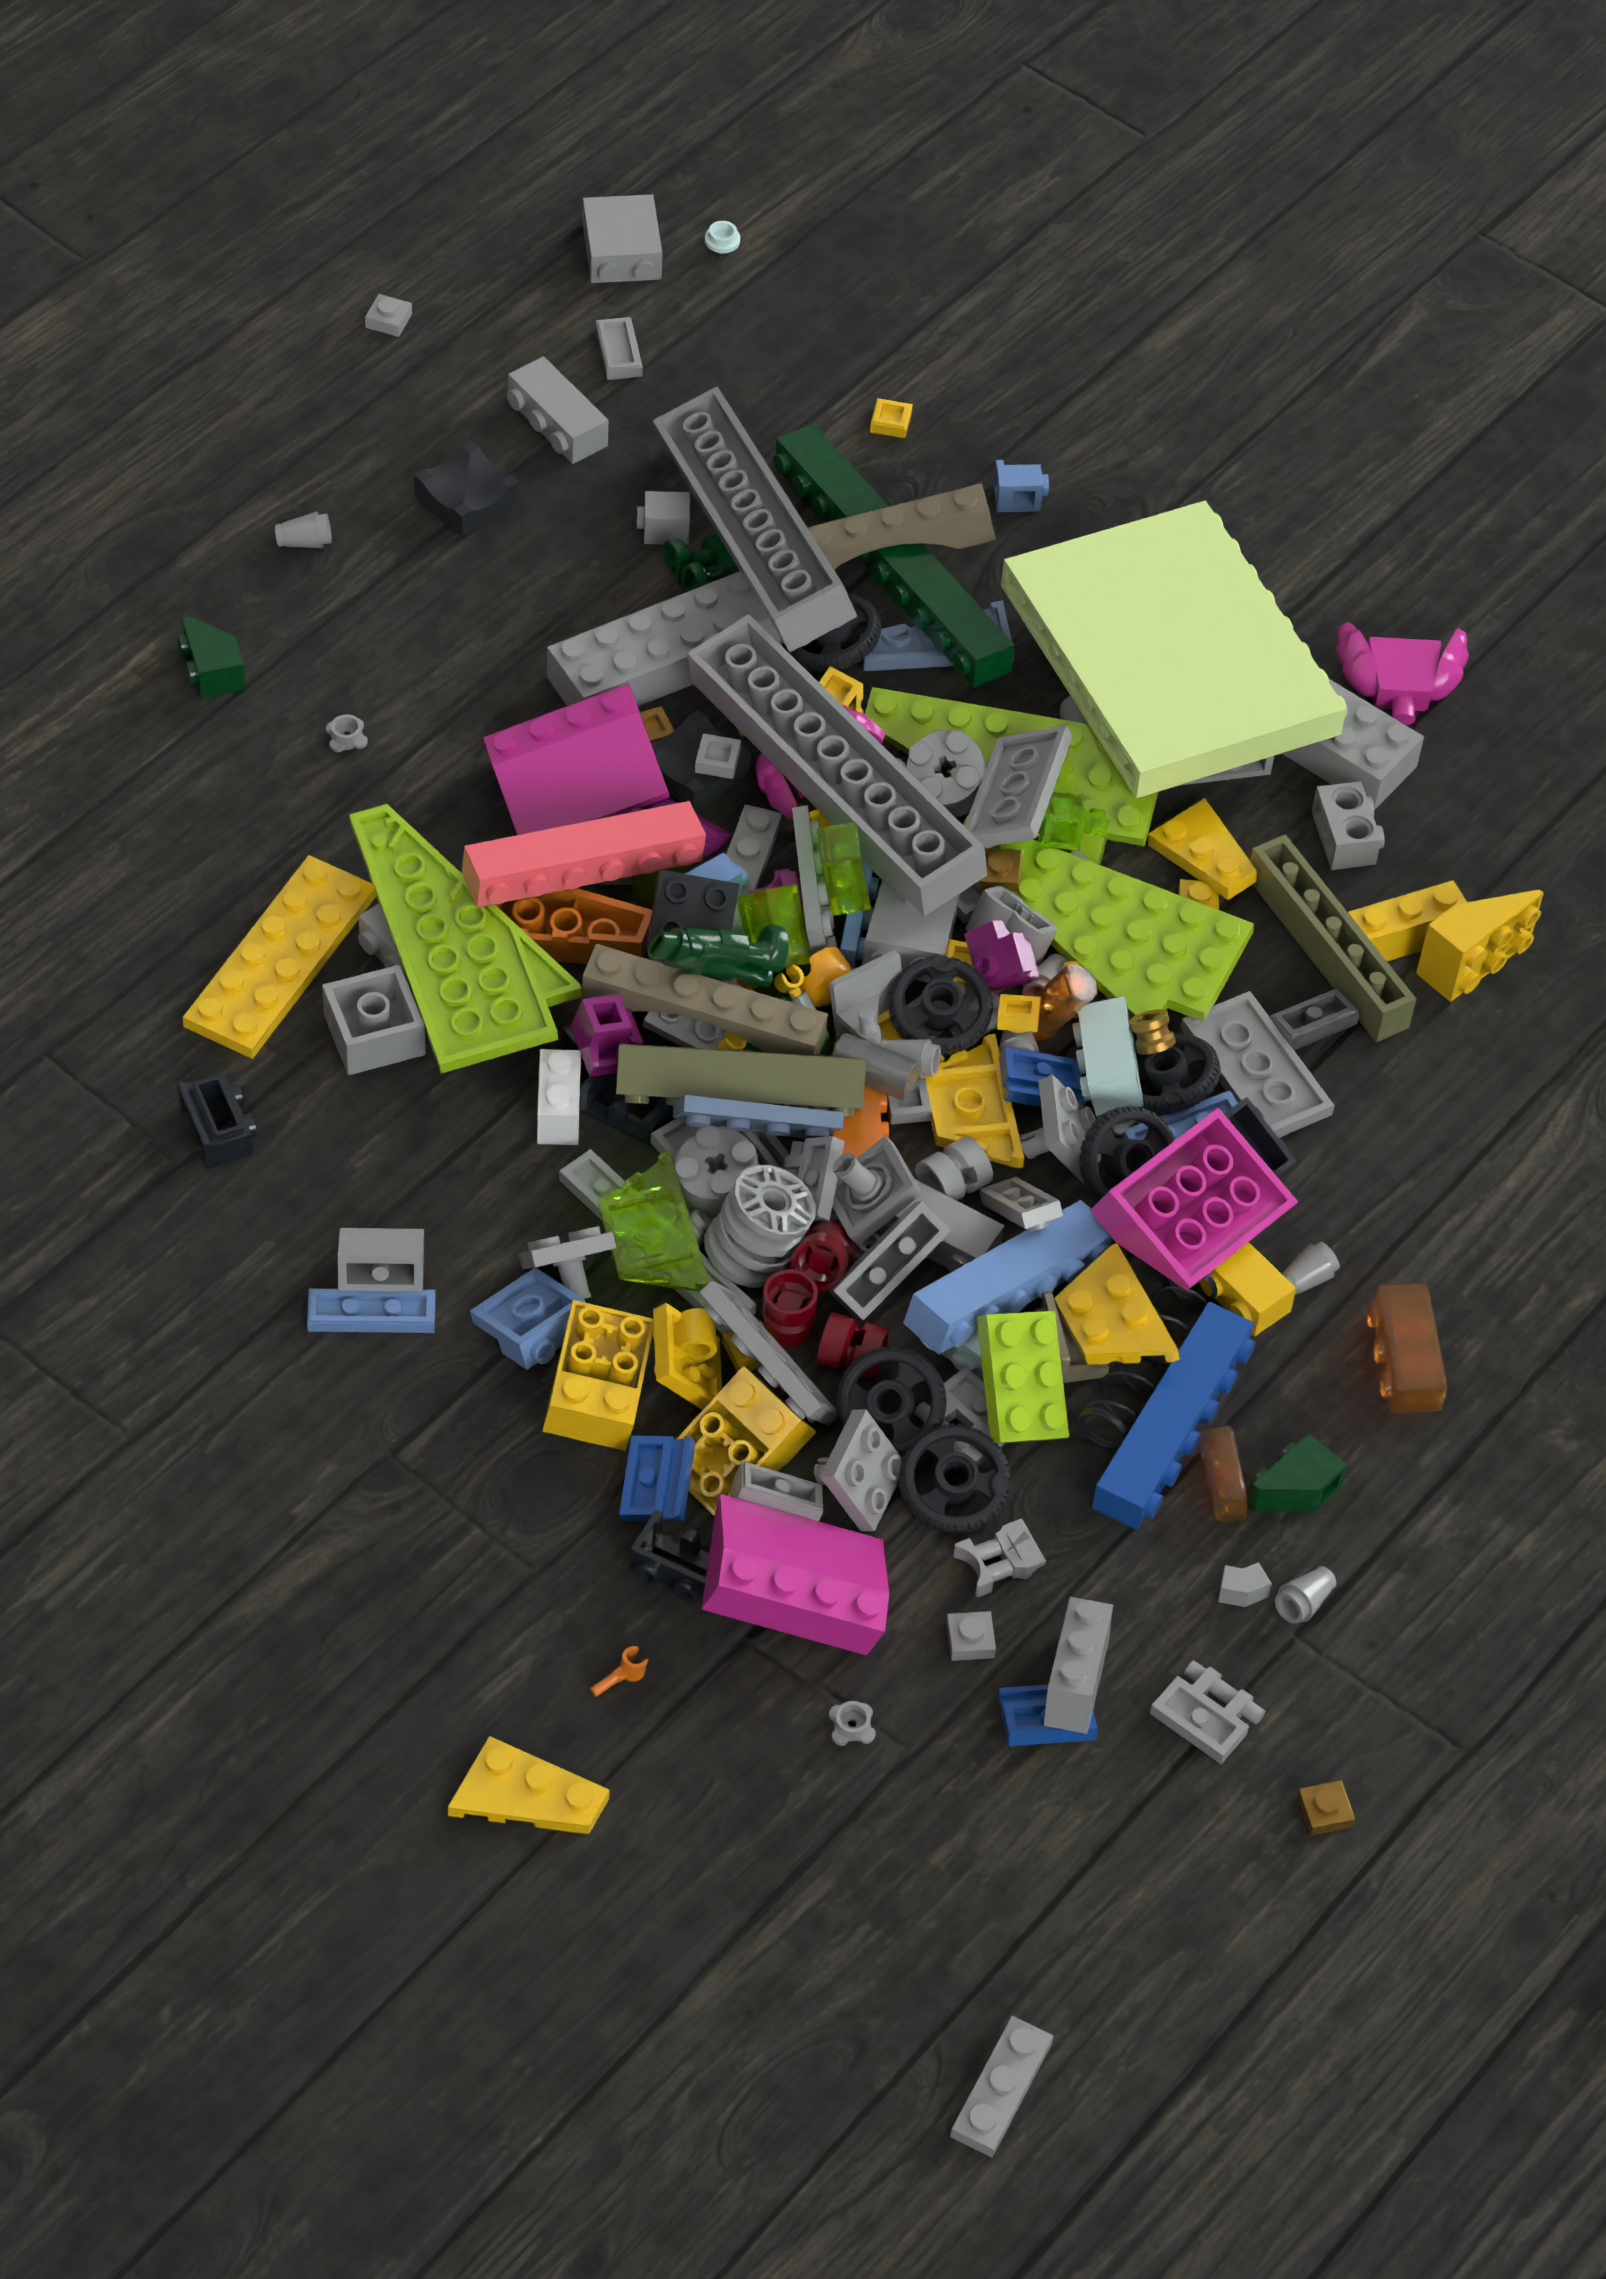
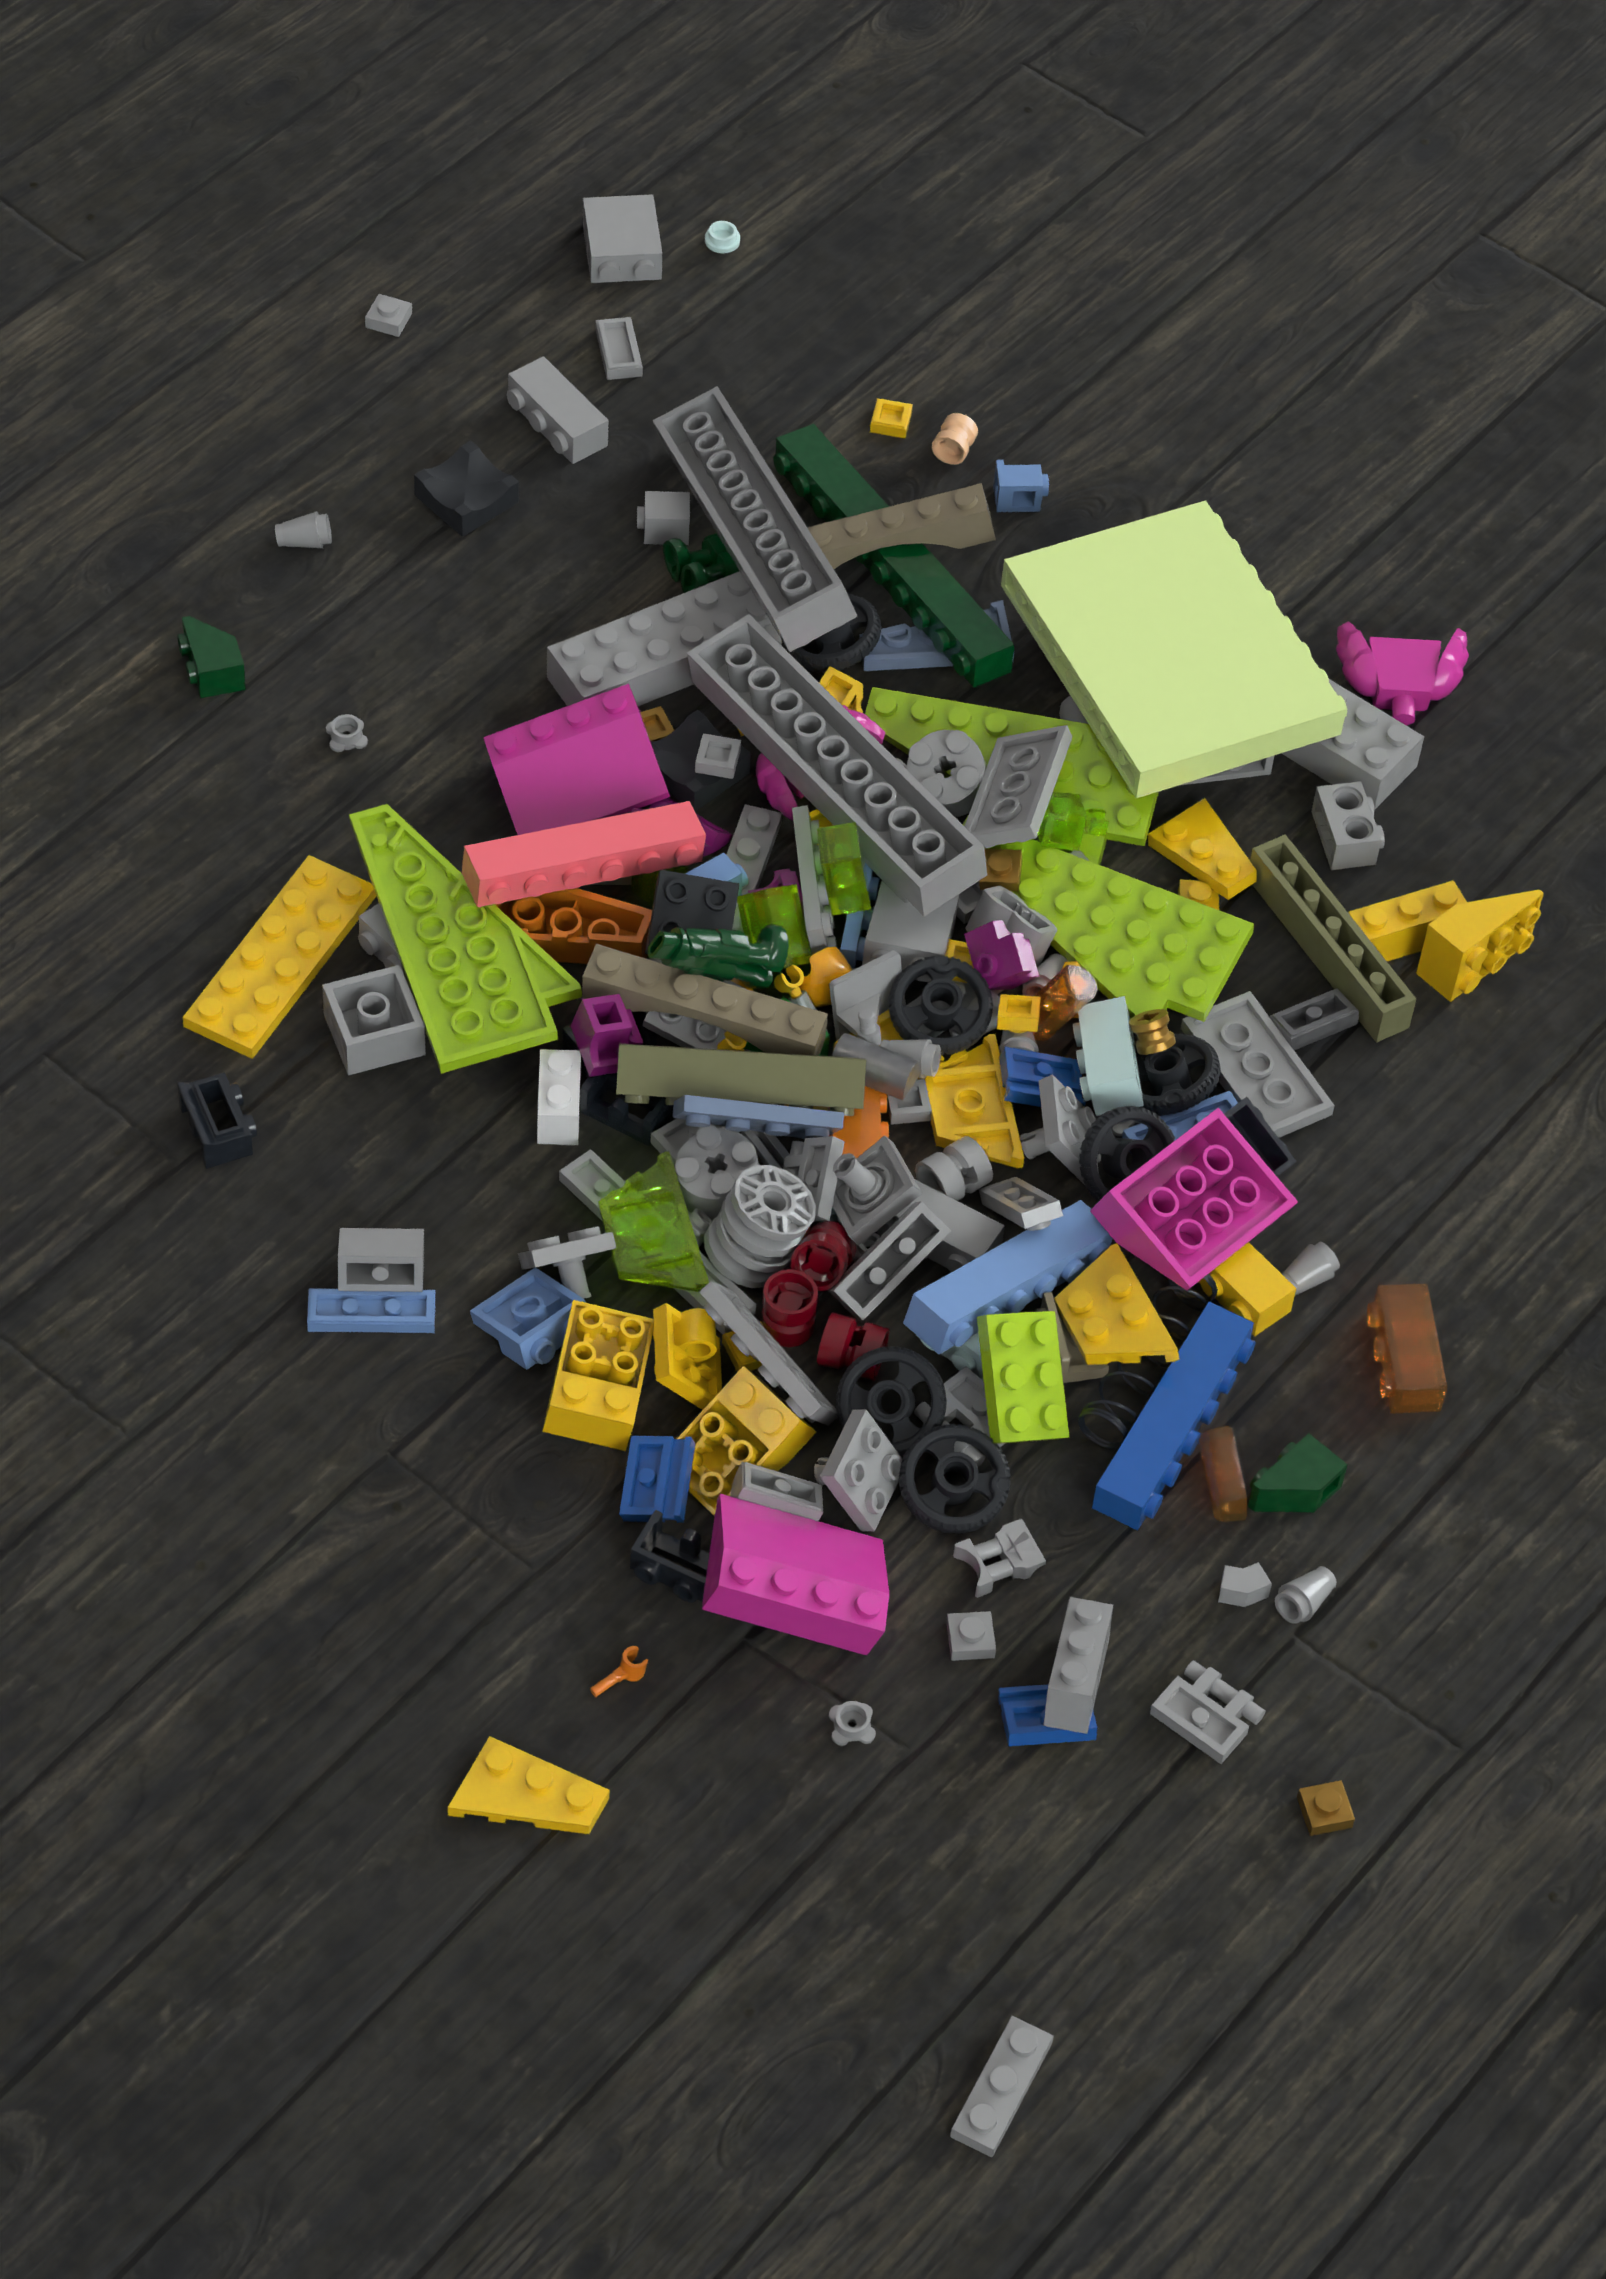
(954, 439): none -> light nougat wheel

